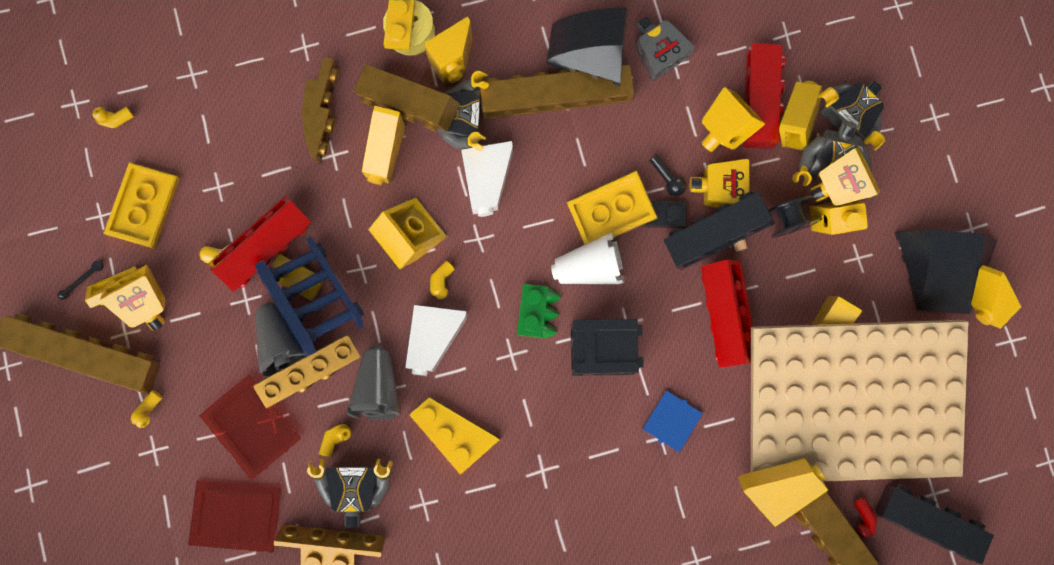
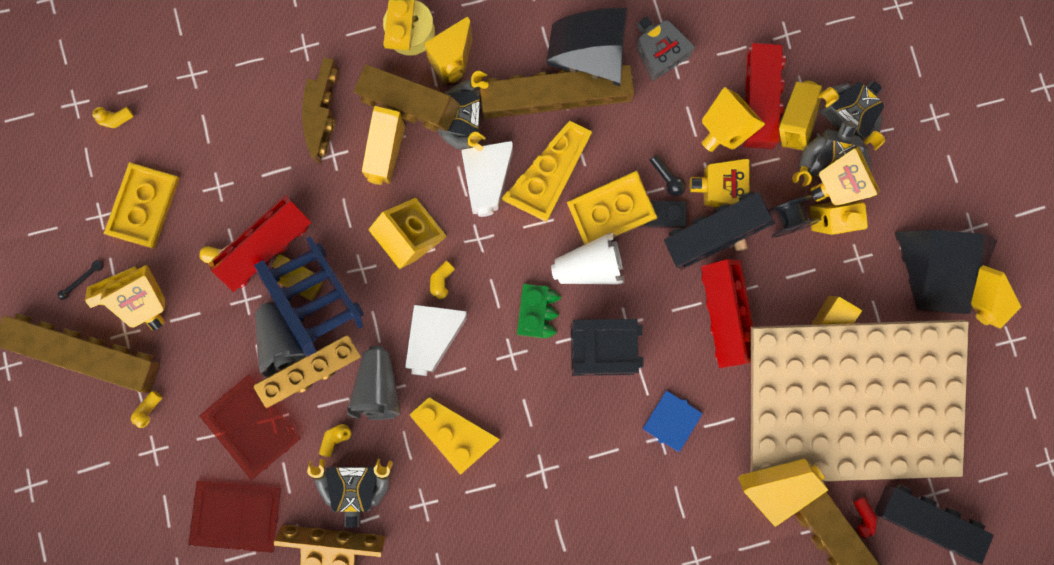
(546, 178): none -> yellow wing

